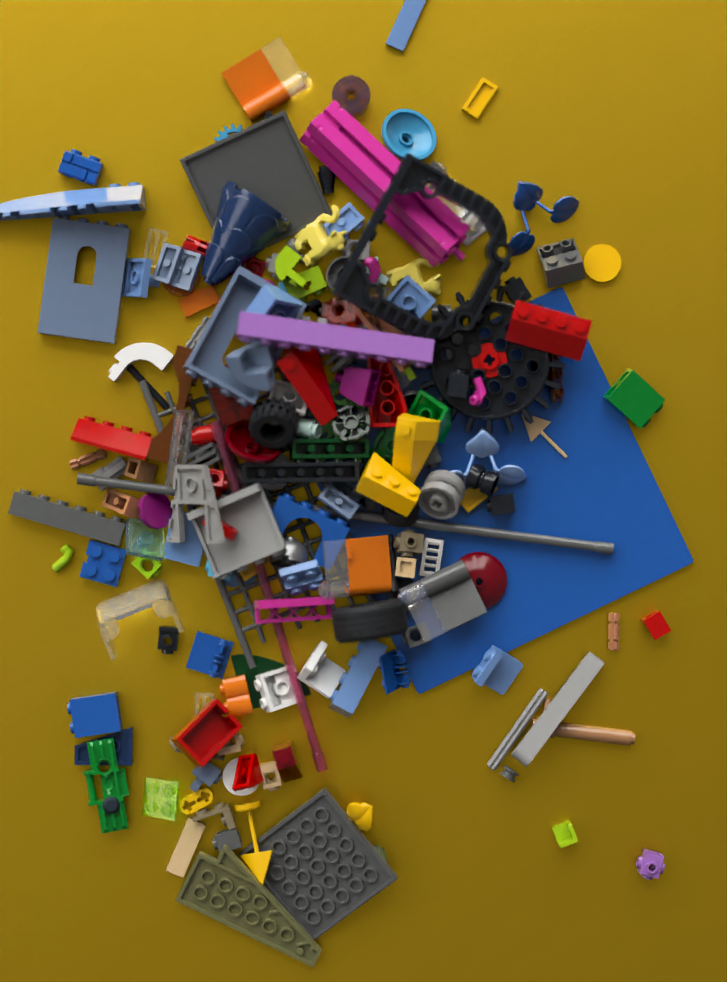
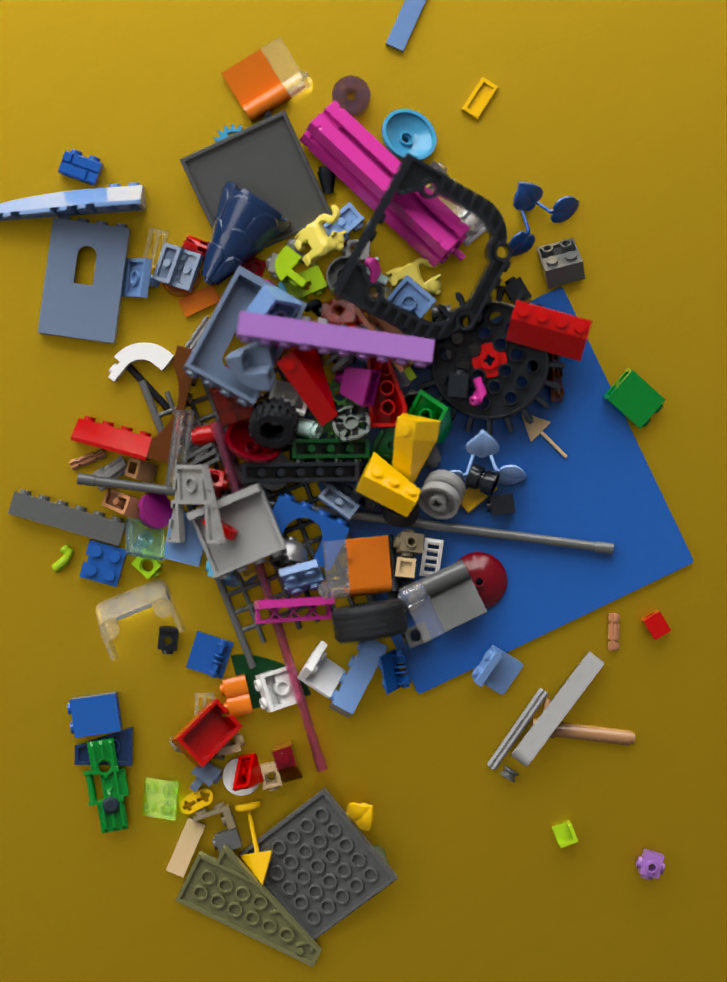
(602, 263): yellow tile -> none

